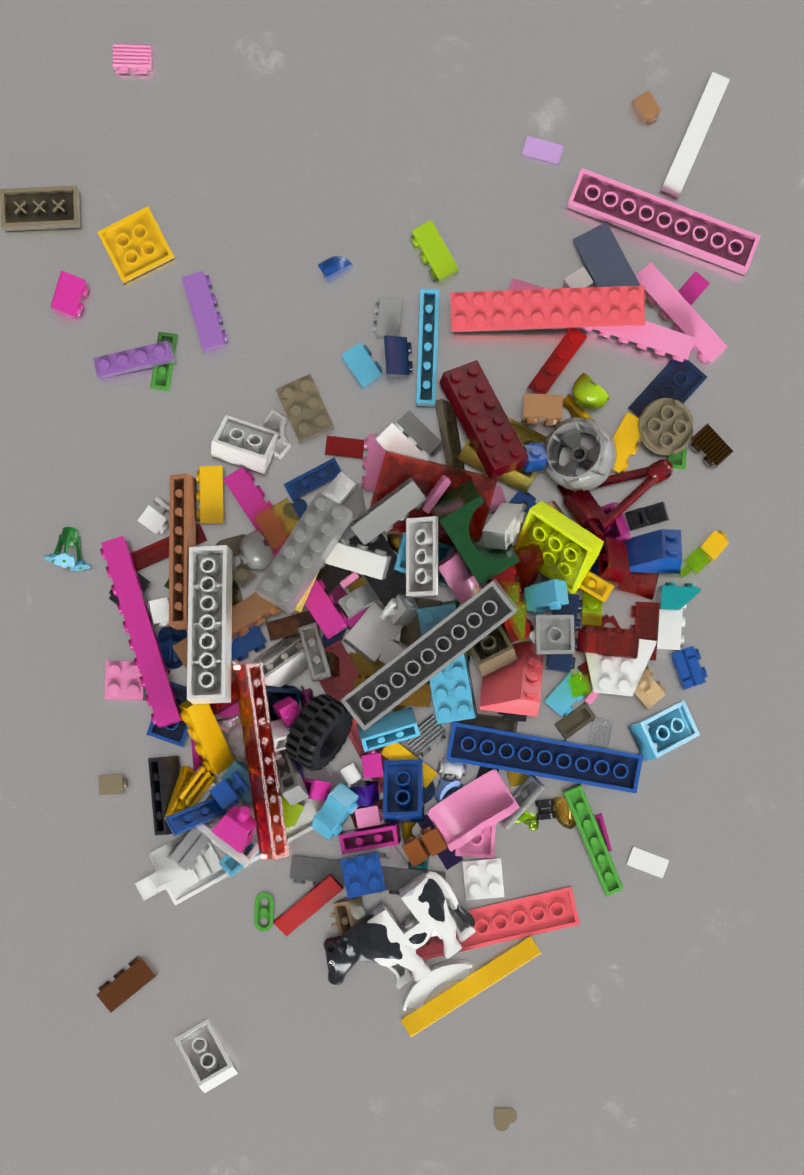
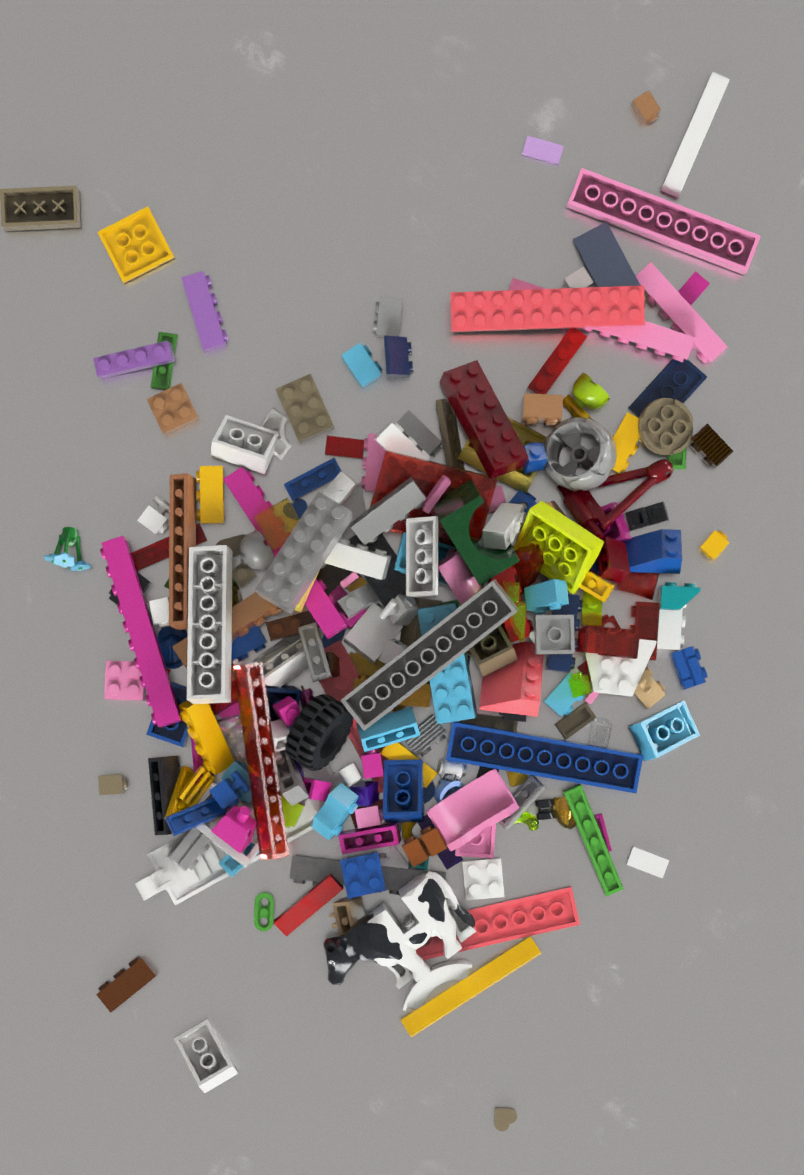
(69, 295): dark pink slope -> none
(132, 57): bright pink brick -> none
(172, 409): none -> medium nougat brick
(334, 266): blue brick -> none
(394, 541): clear yellow brick -> none
(427, 347): medium azure brick -> none
(434, 251): lime brick -> none
(694, 562): clear neon green brick -> none

